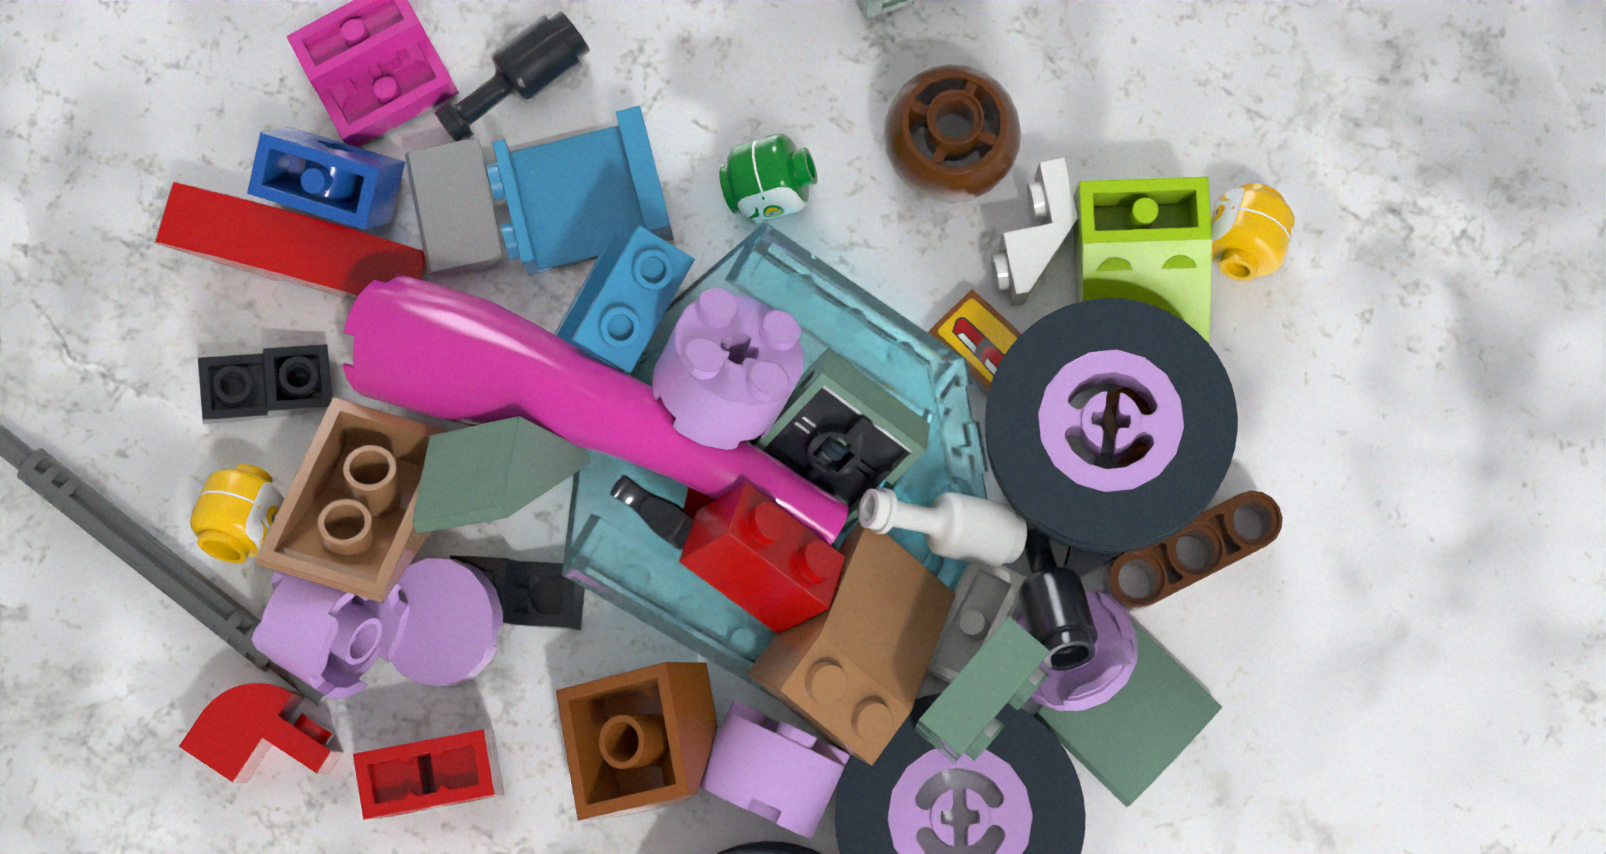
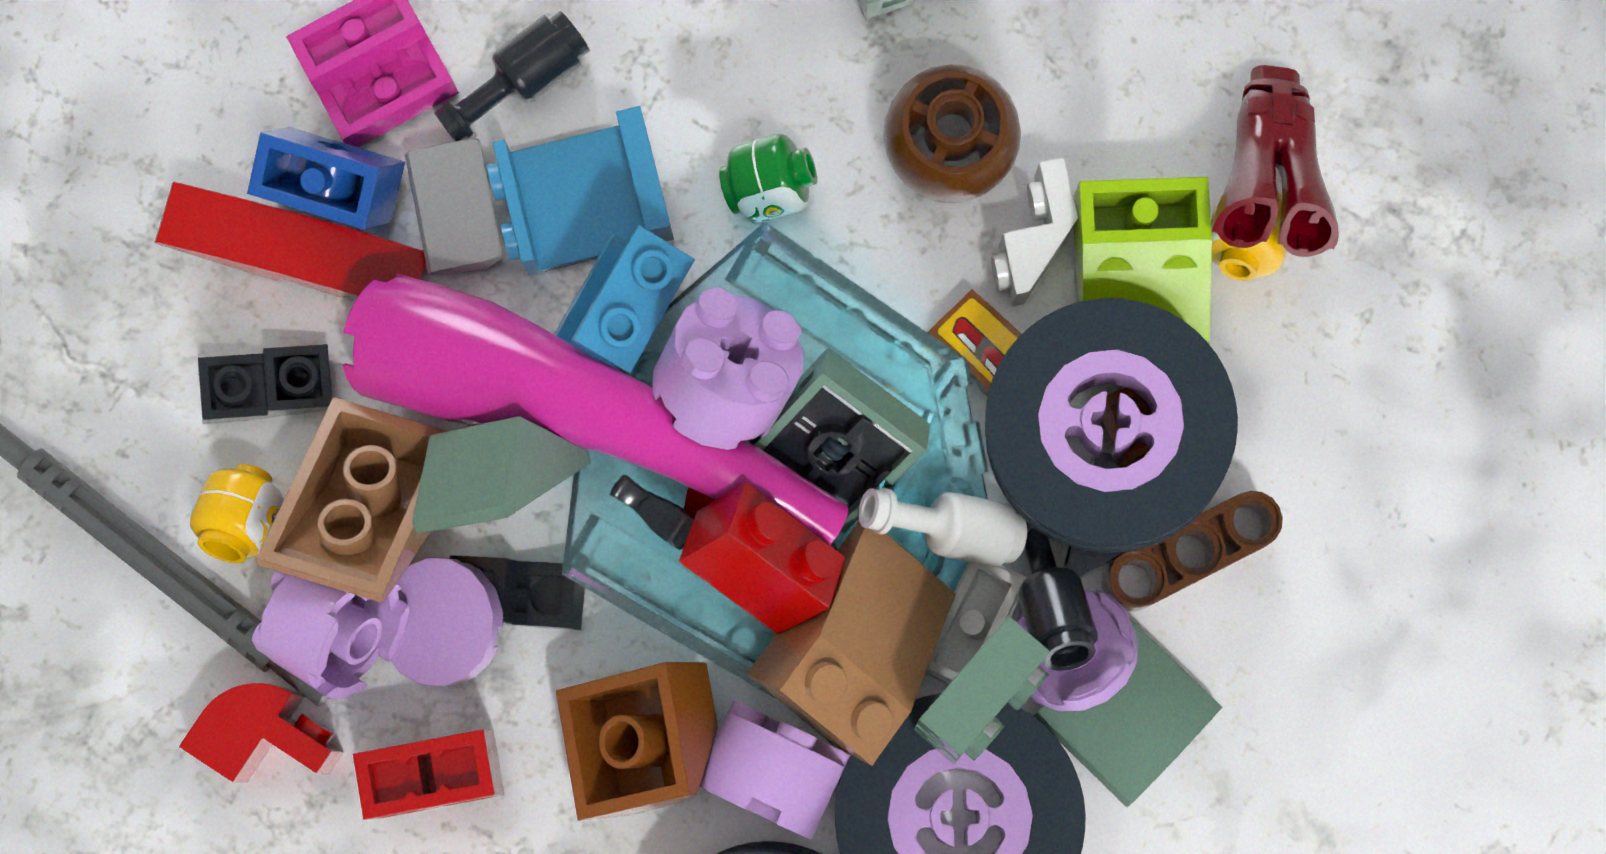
(1276, 132): none -> dark red piece

